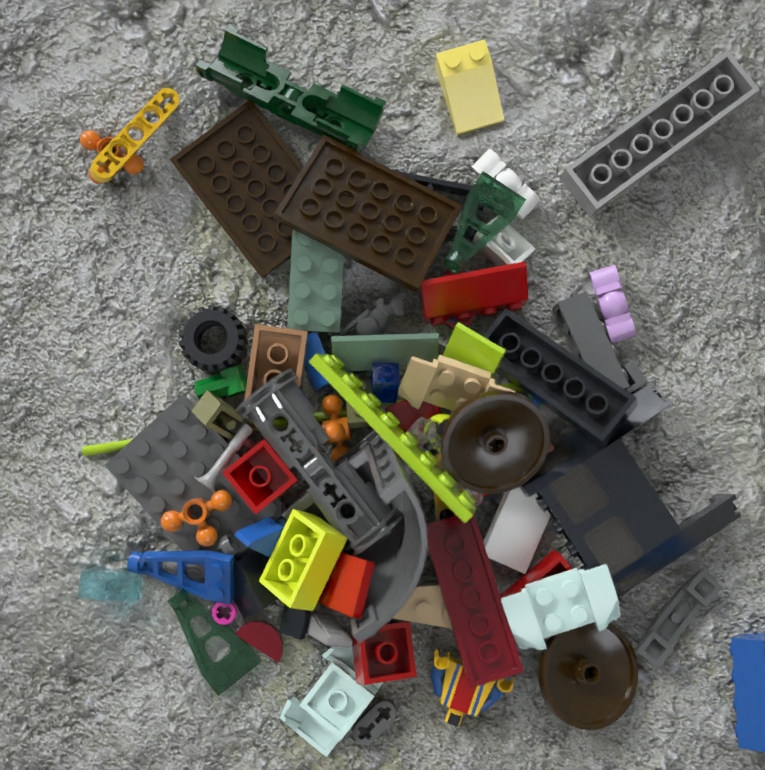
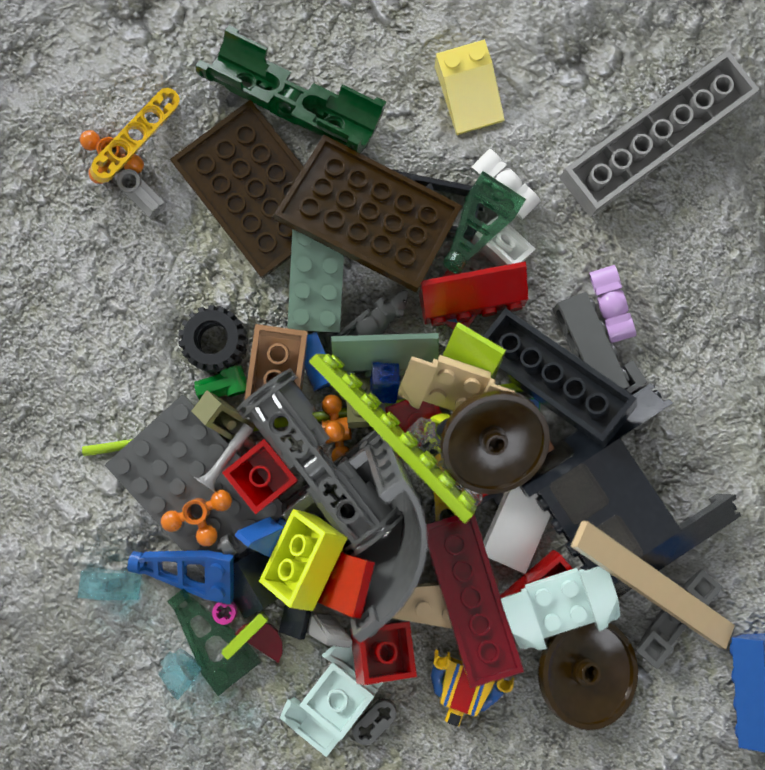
(141, 193): none -> light grey piece
(179, 672): none -> clear light blue slope
(245, 635): none -> lime tile
(652, 584): none -> tan tile

